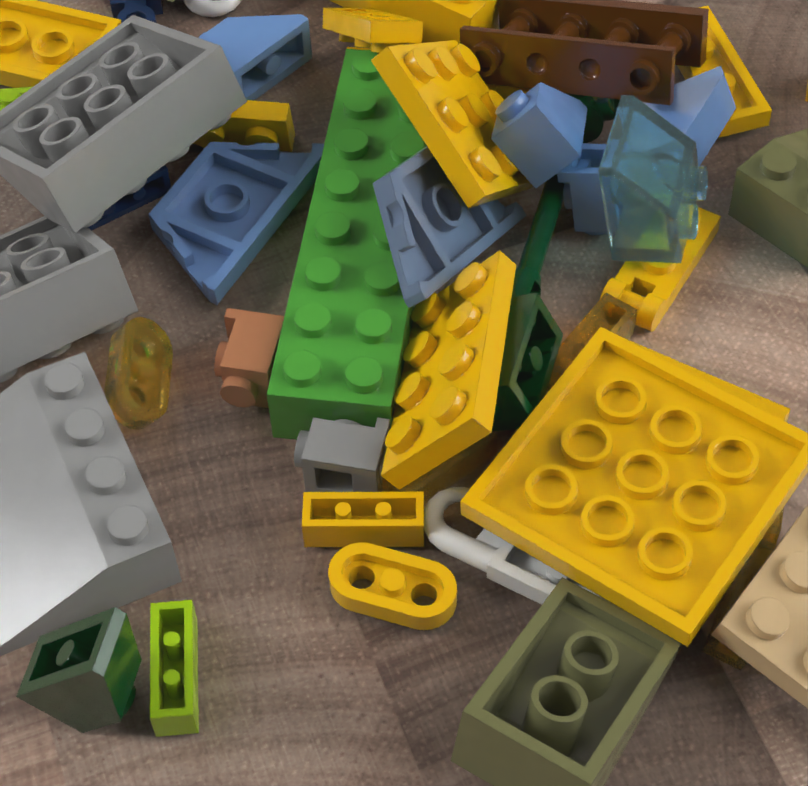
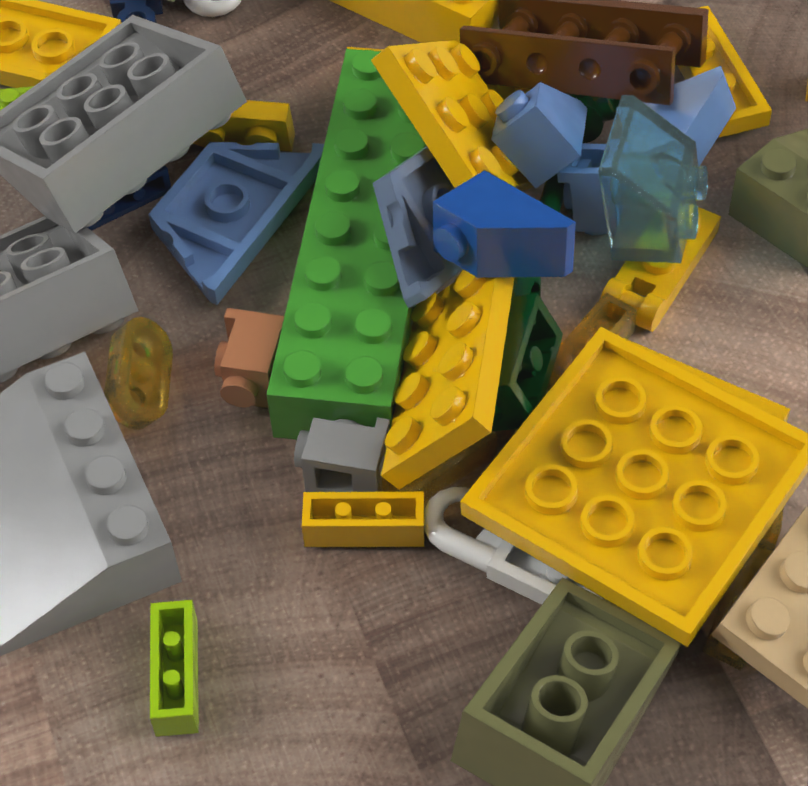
(84, 671): dark green slope -> none
(262, 48): medium blue slope -> none
(372, 27): yellow plate -> none
(396, 583): yellow plate -> none
(501, 231): none -> blue slope

